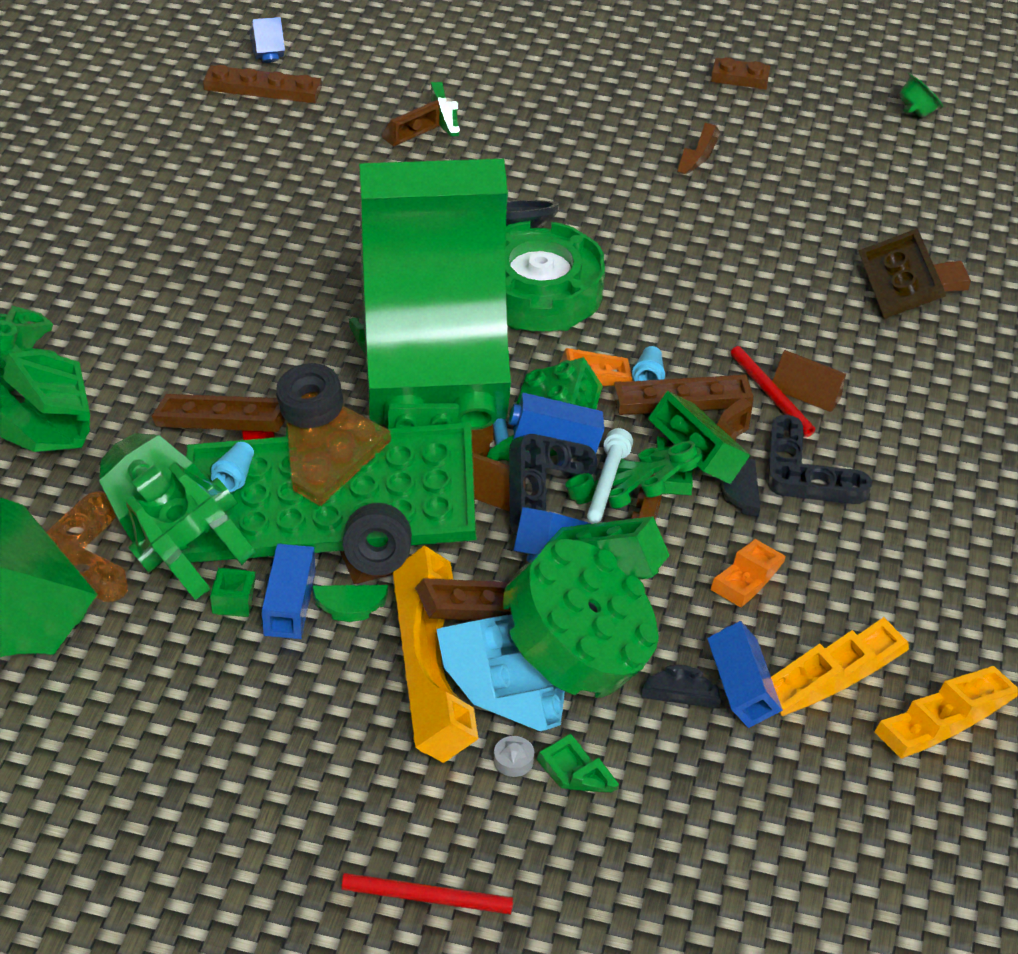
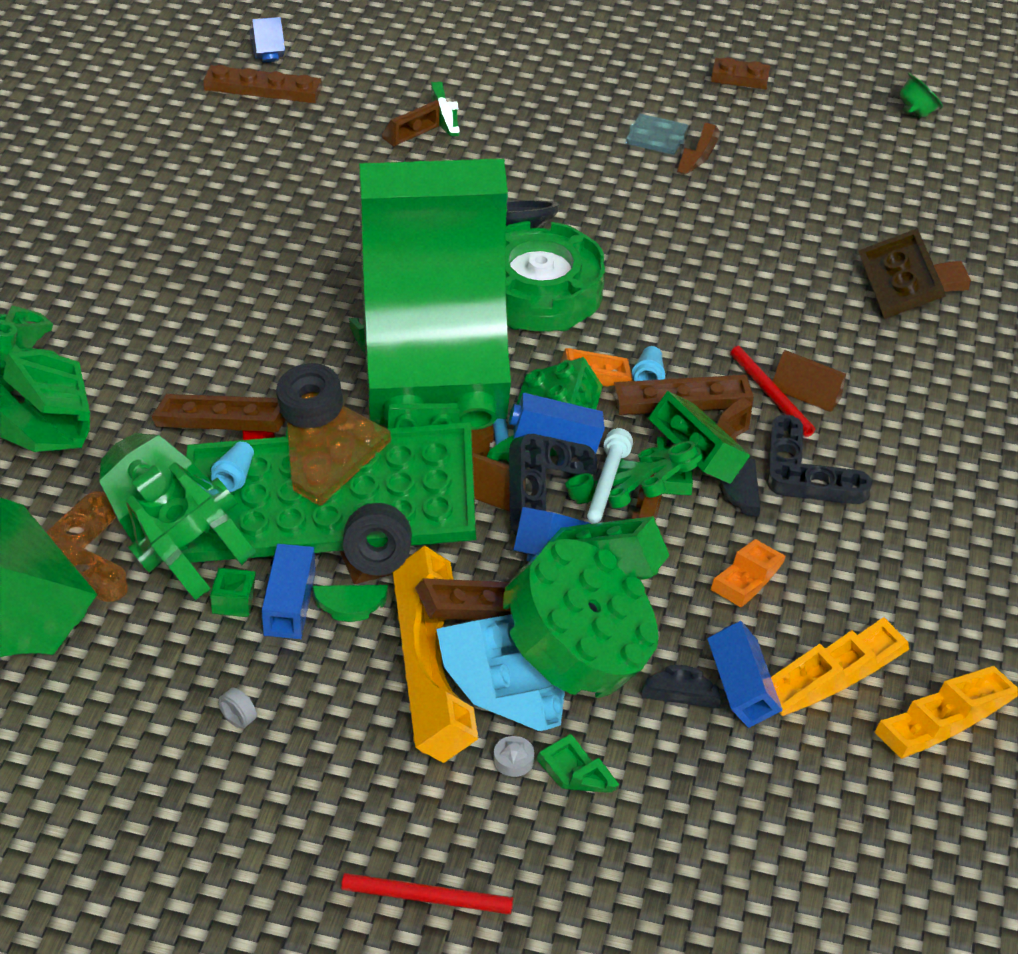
(237, 708): none -> light grey tile
(657, 134): none -> clear light blue piece

